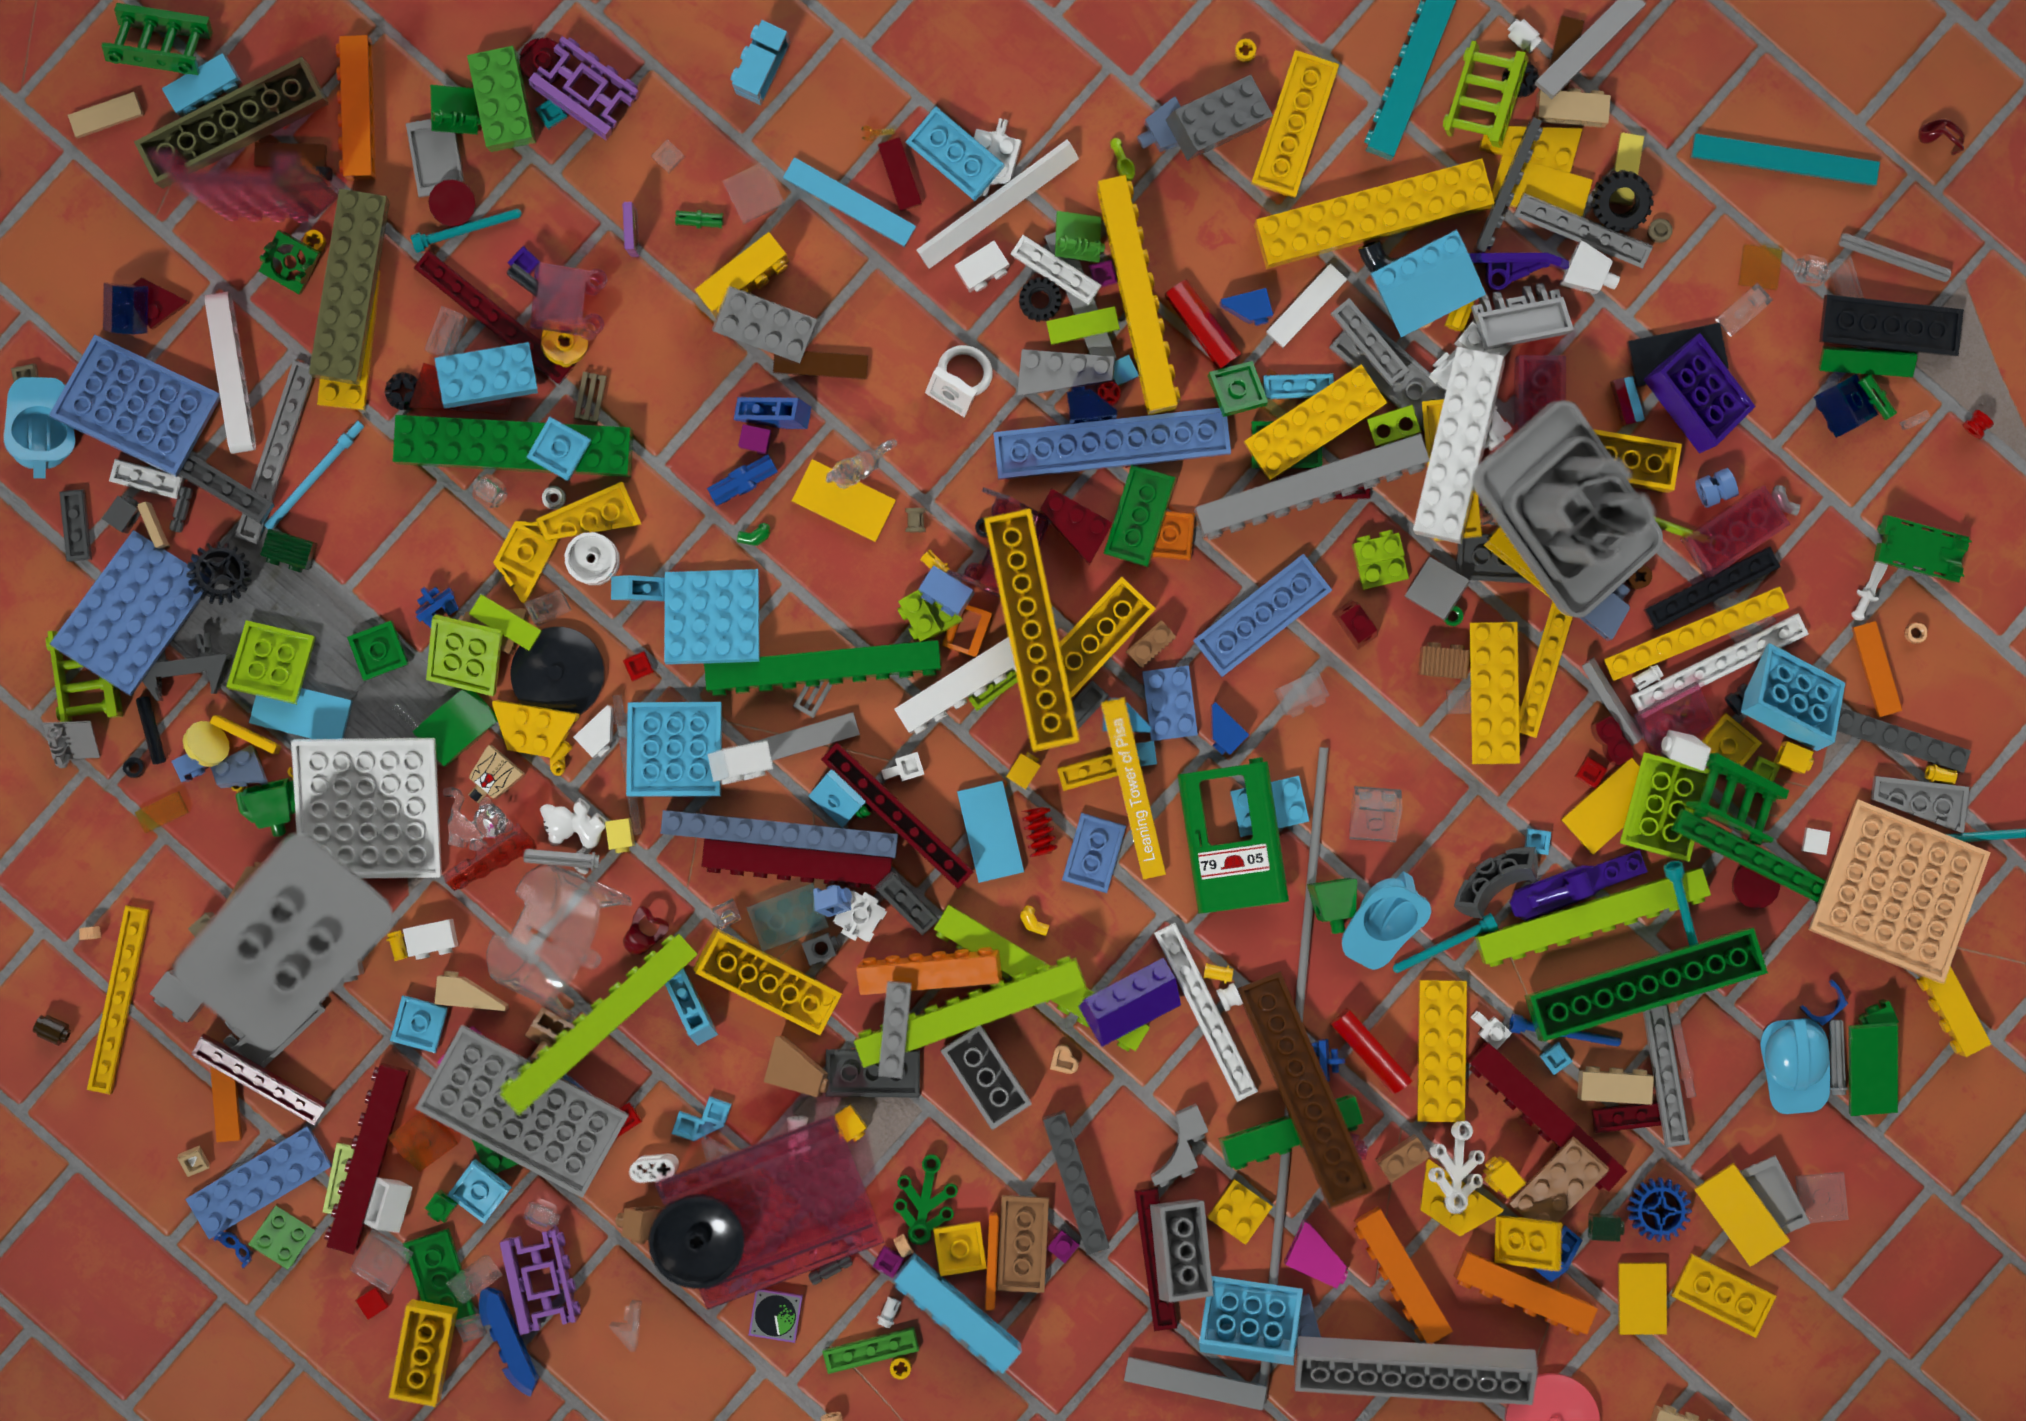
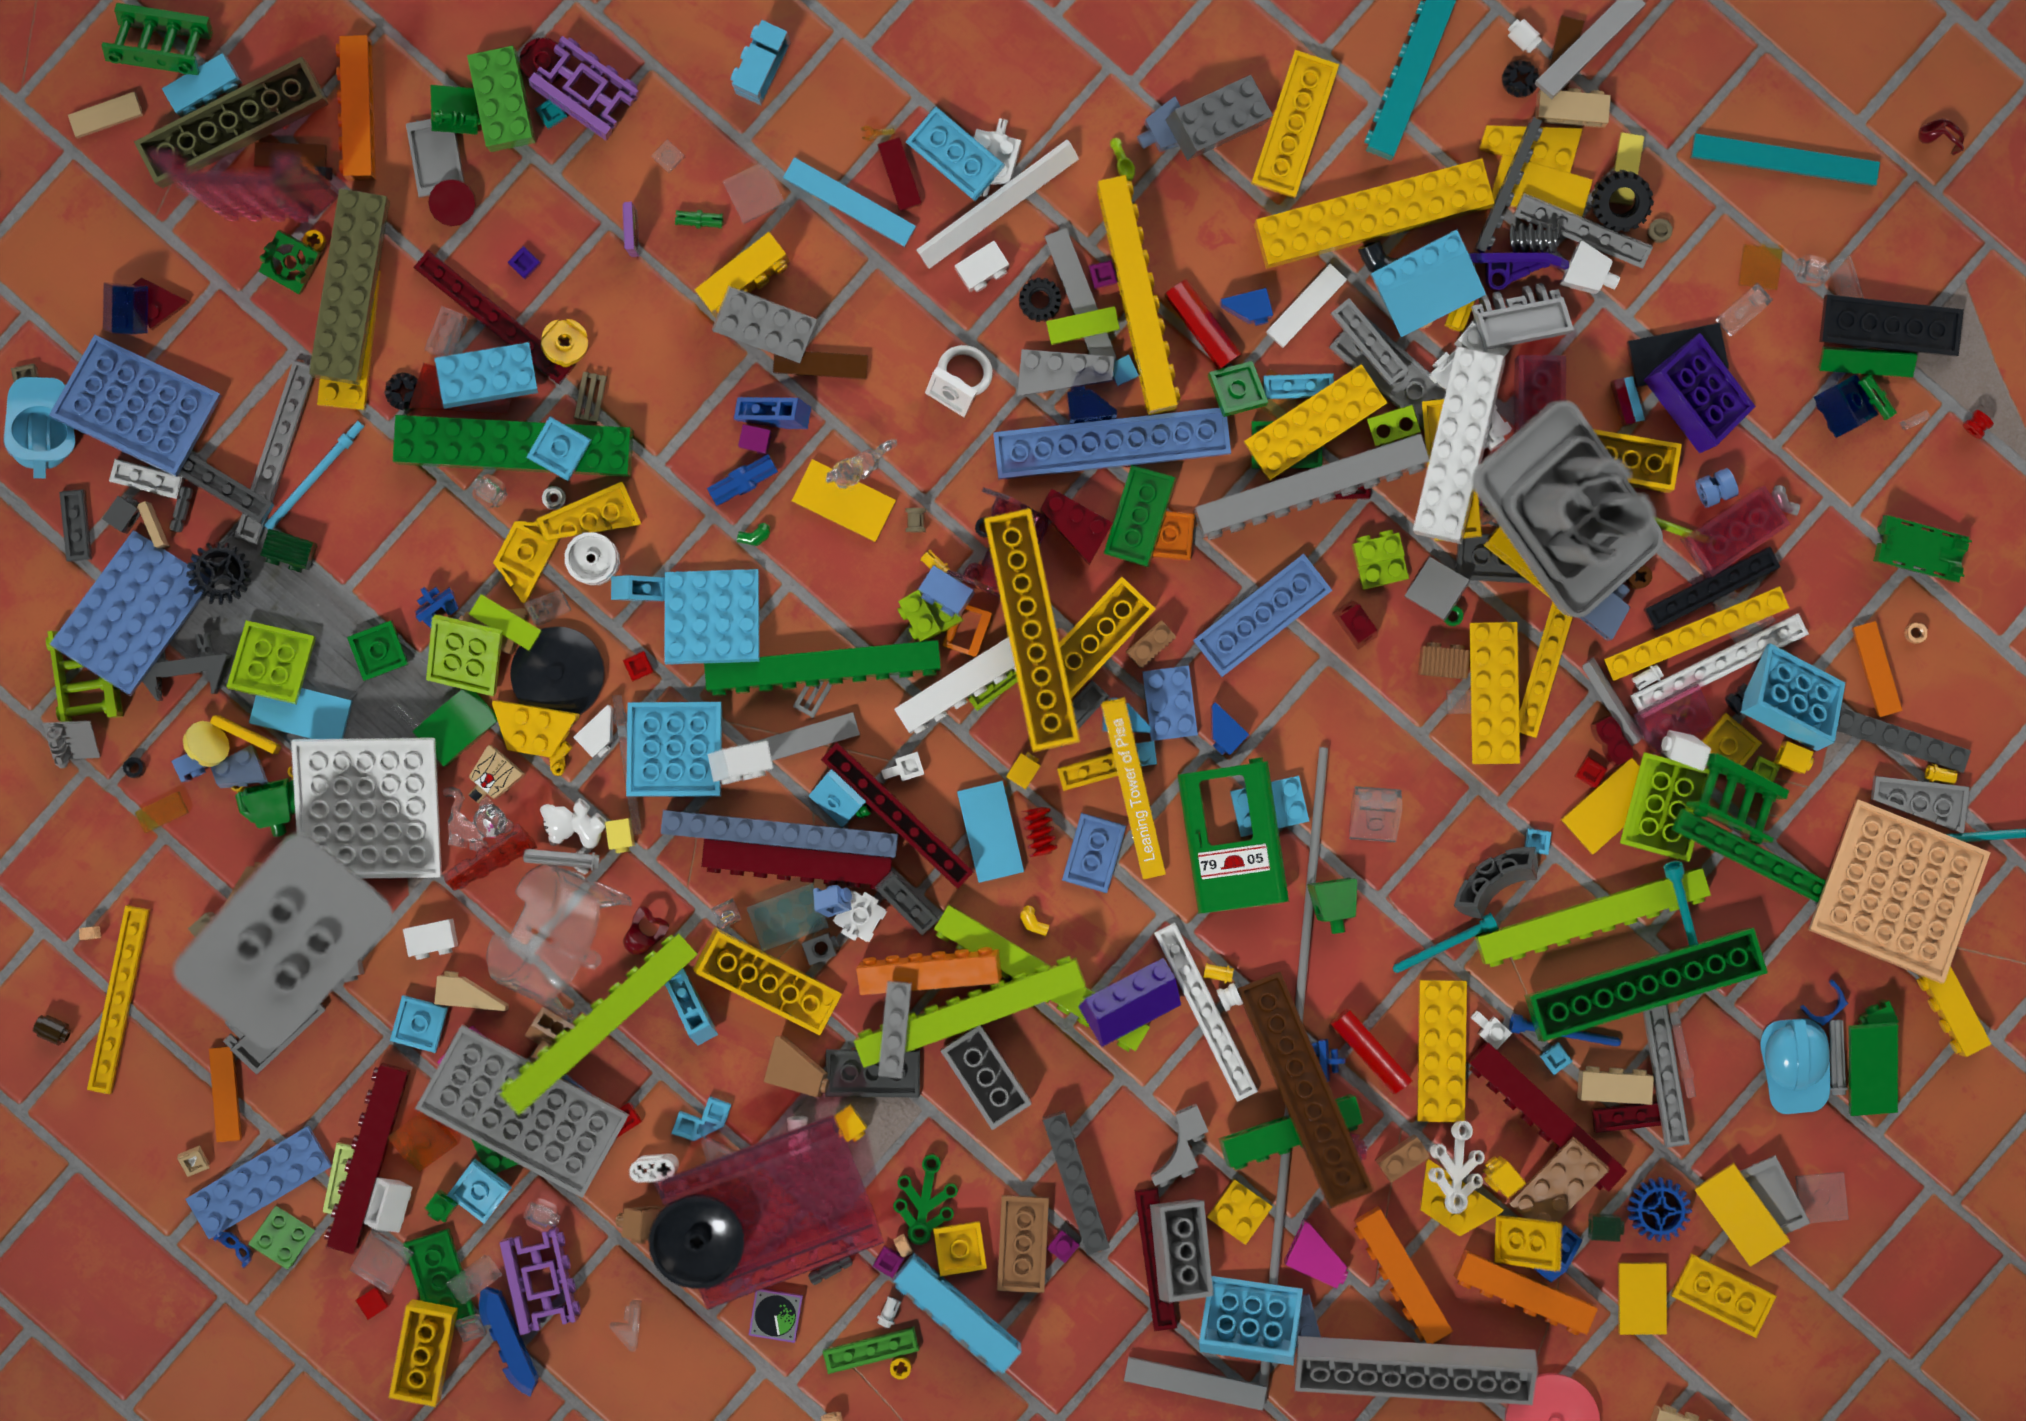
(150, 730): black axle -> none
(175, 997): light grey brick -> none
(230, 372): white beam -> none
(258, 1079): tile -> none
(397, 945): yellow pin -> none
(422, 241): teal piece -> none
(560, 297): clear pink piece -> none
(992, 1260): orange tile -> none
(1056, 270): white tile -> none
(1063, 1060): light nougat tile -> none
(1078, 236): bright green hinge -> none
(1112, 392): red wheel -> none
(1239, 46): yellow bush -> none
(1301, 693): clear brick -> none
(1385, 921): medium azure piece -> none
(1502, 110): lime fence -> none
(1534, 238): none -> dark grey piece
(1573, 885): dark purple piece -> none
(1754, 889): dark red tile -> none
(1815, 841): white tile -> none
(1869, 591): white sword -> none
(1894, 257): light grey axle -> none

